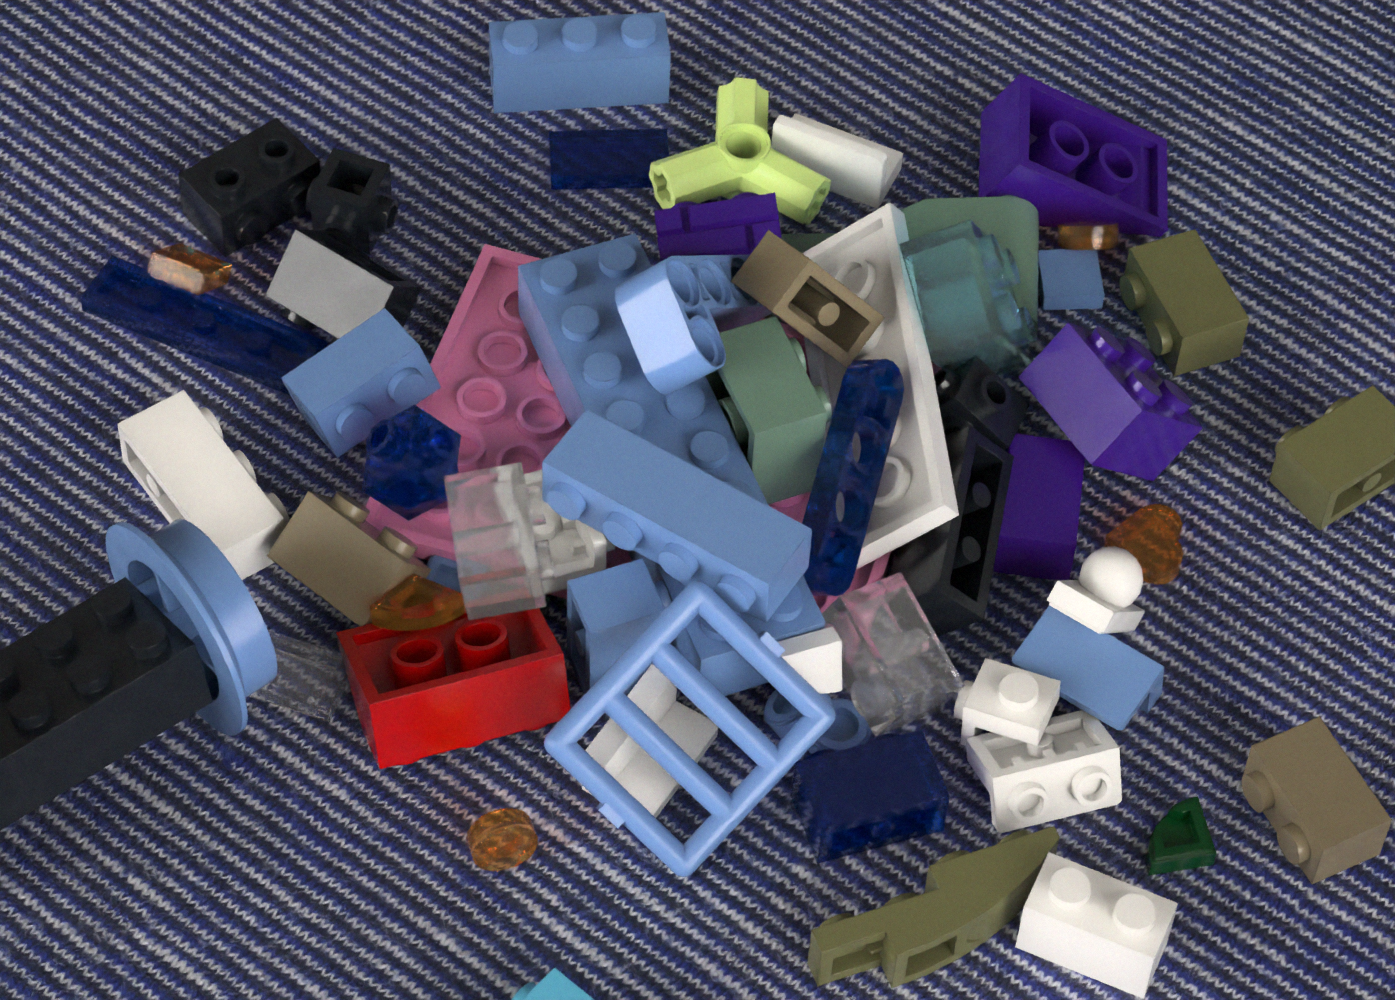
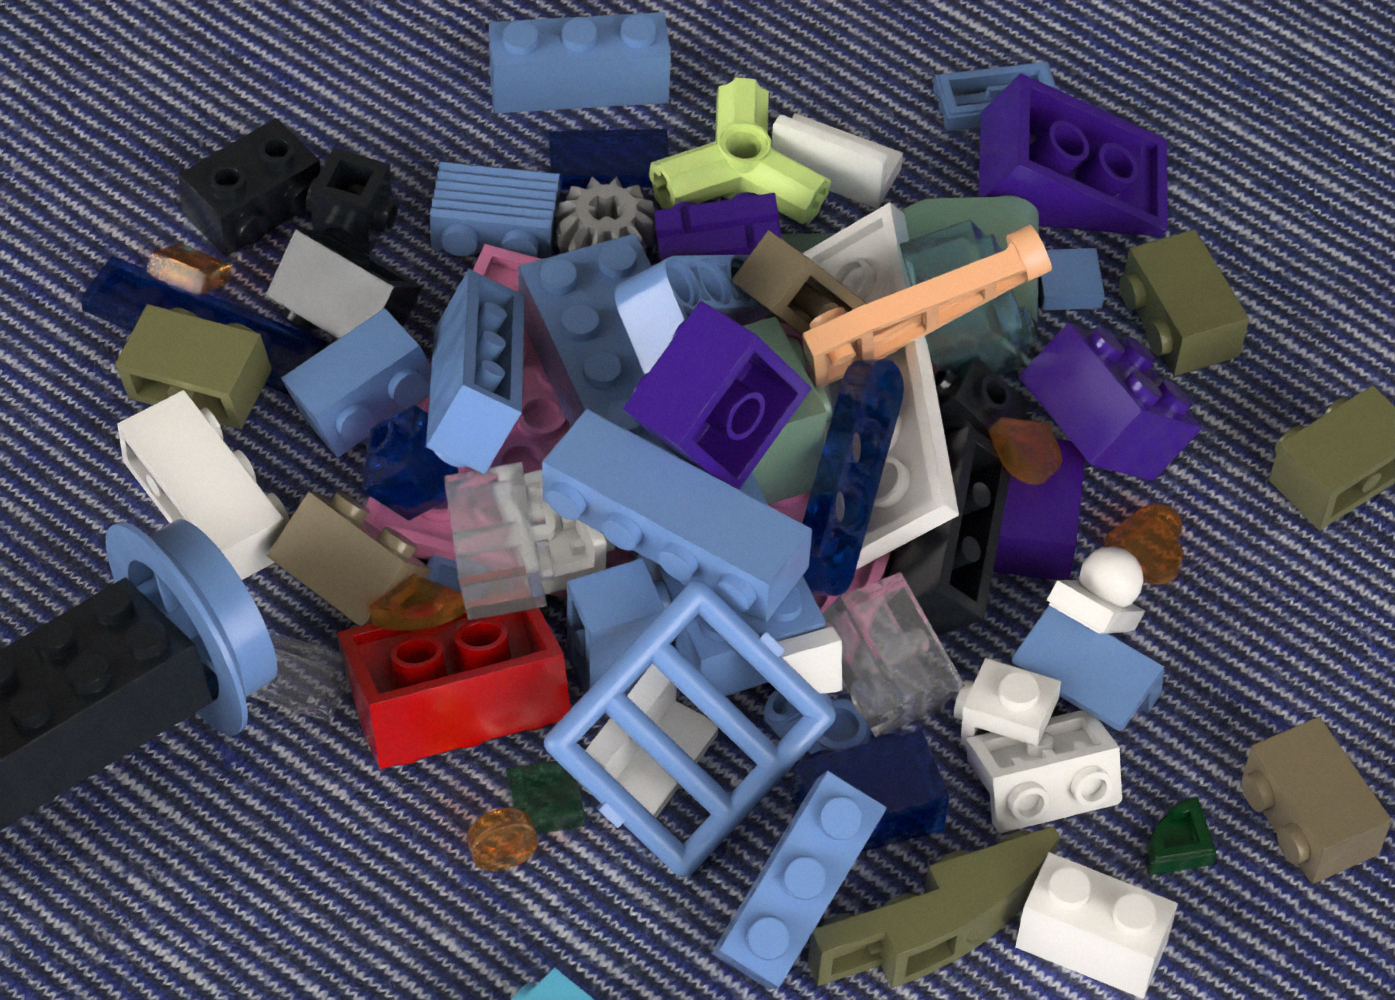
(210, 361): none -> olive brick
(476, 373): none -> medium blue brick
(493, 208): none -> medium blue brick
(547, 796): none -> clear green tile
(603, 215): none -> light grey gear
(717, 396): none -> dark purple brick
(799, 881): none -> medium blue brick
(910, 314): none -> light nougat plate
(965, 110): none -> medium blue tile
(1026, 449): none -> clear orange tile
(1088, 235): clear orange tile -> none

